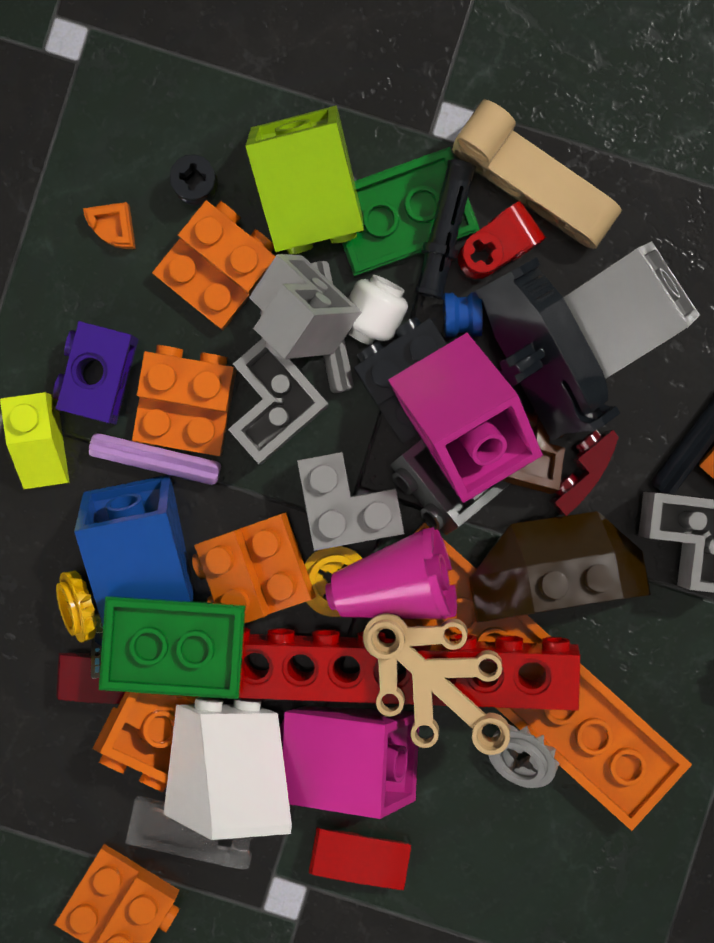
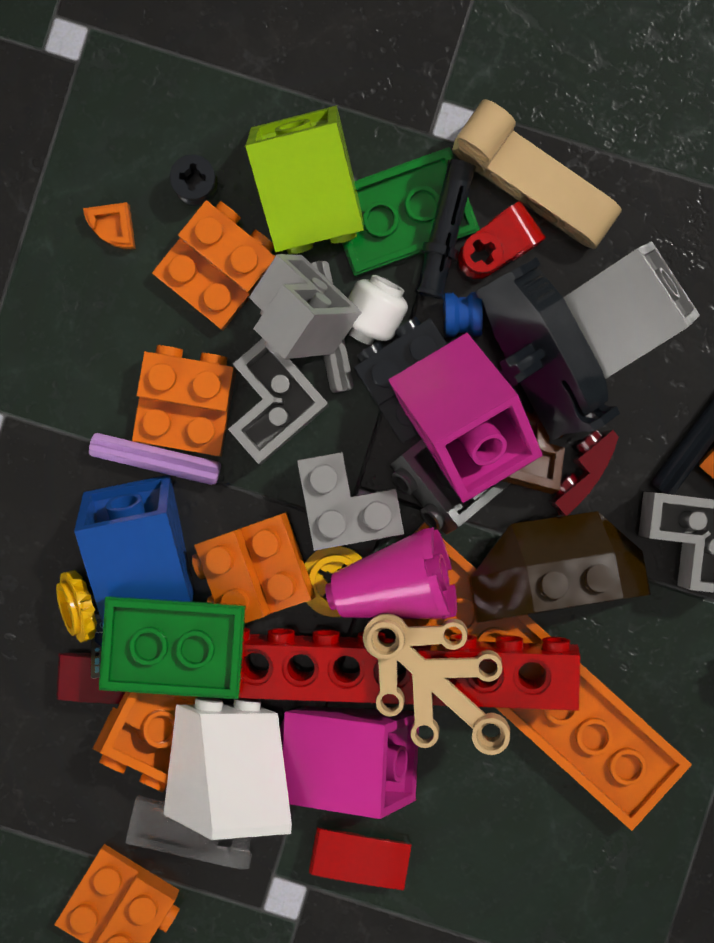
(35, 439): neon yellow slope -> none
(115, 353): dark purple brick -> none
(528, 771): light grey gear -> none

